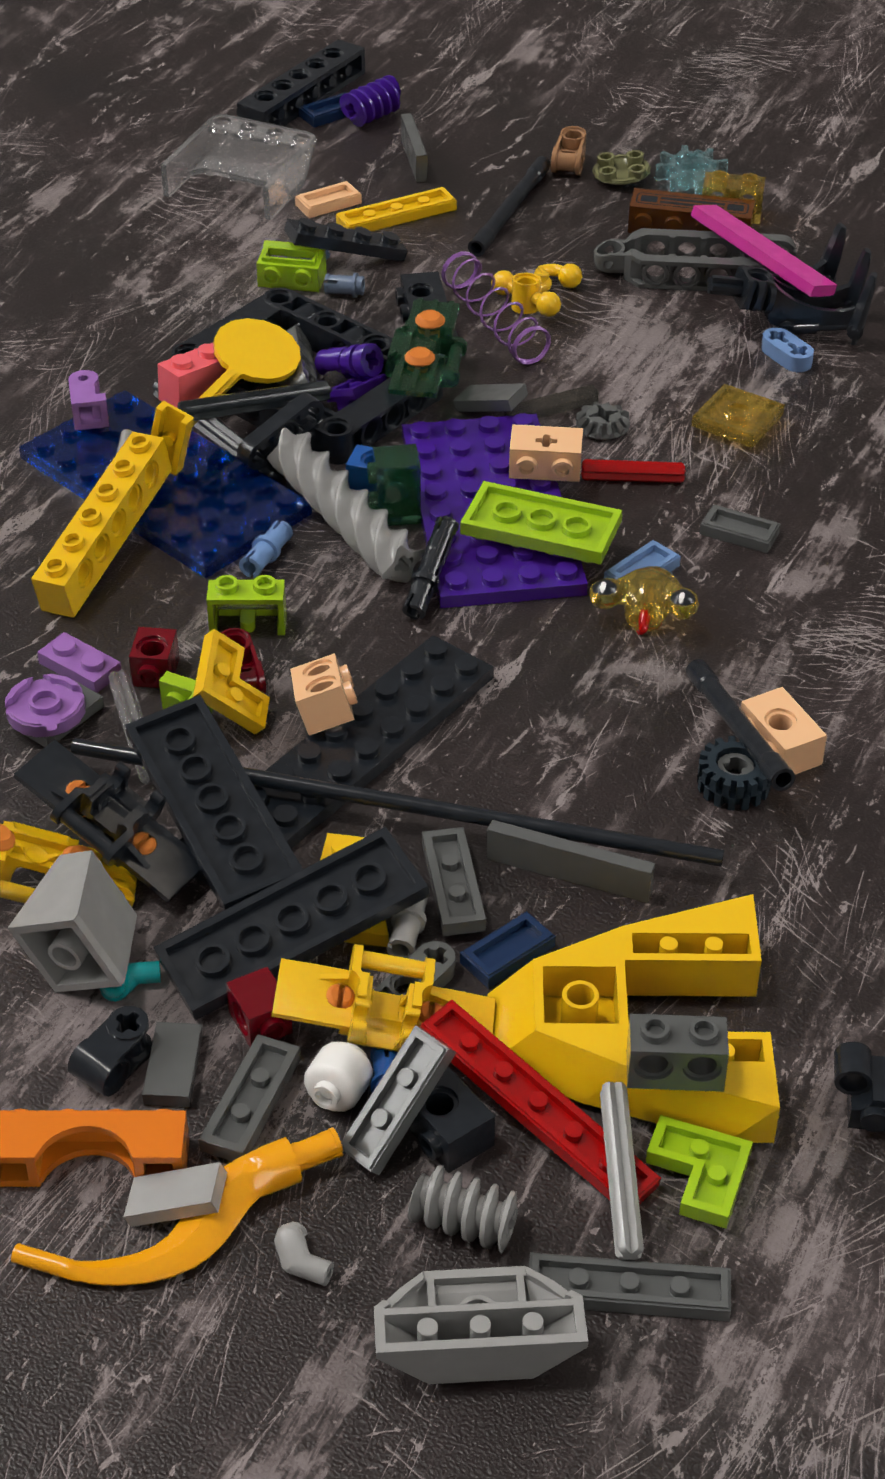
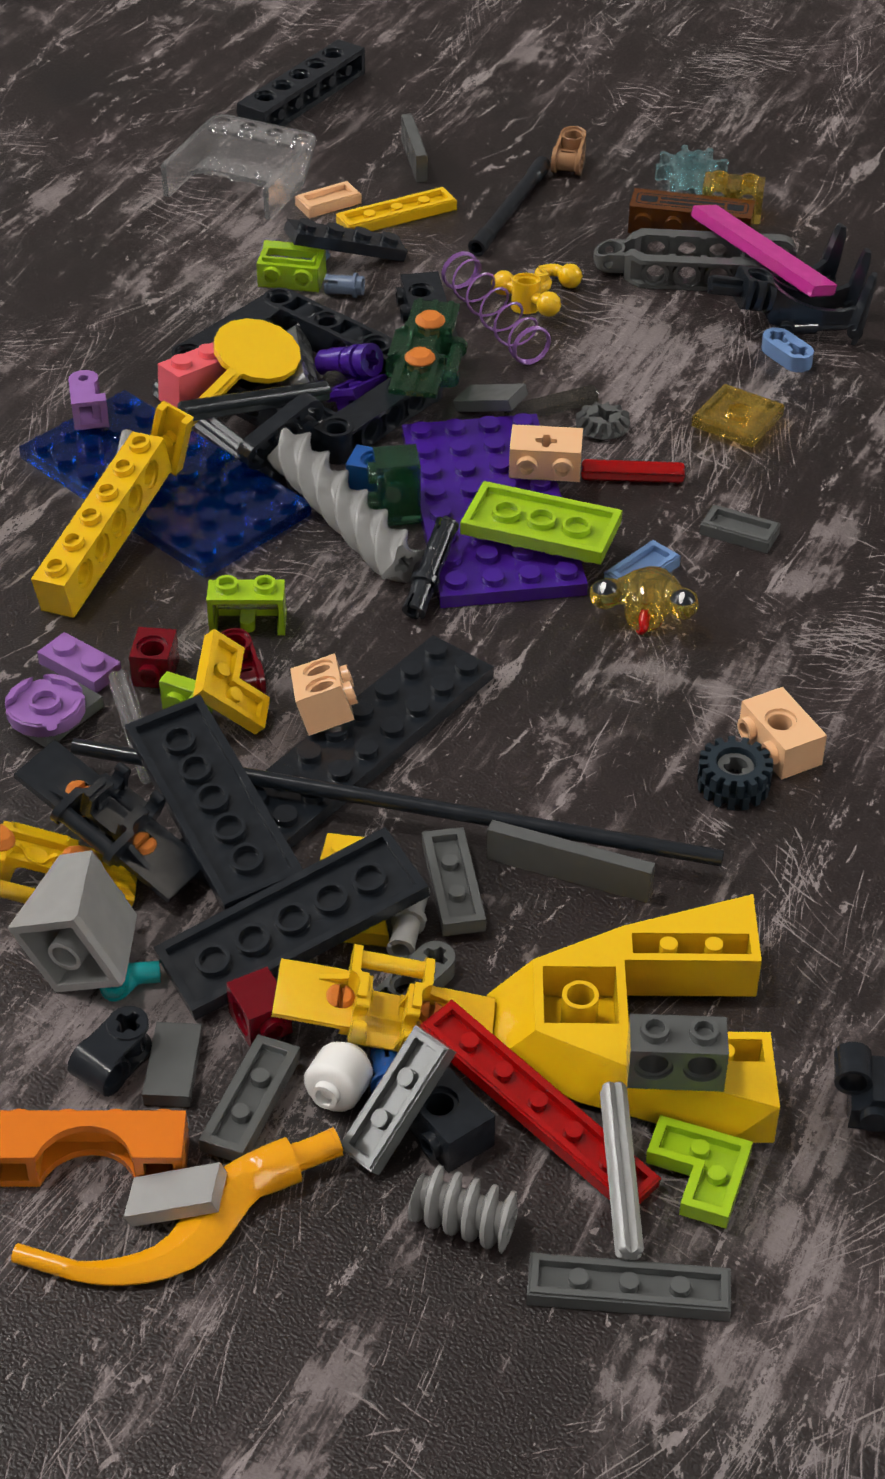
(266, 549): medium blue pin -> none
(295, 1255): light grey arm -> none
(322, 111): dark blue tile -> none
(371, 101): dark purple piece -> none
(479, 1325): light grey wedge -> none
(507, 949): dark blue tile -> none
(621, 168): olive dish -> none
(769, 761): black piece -> none

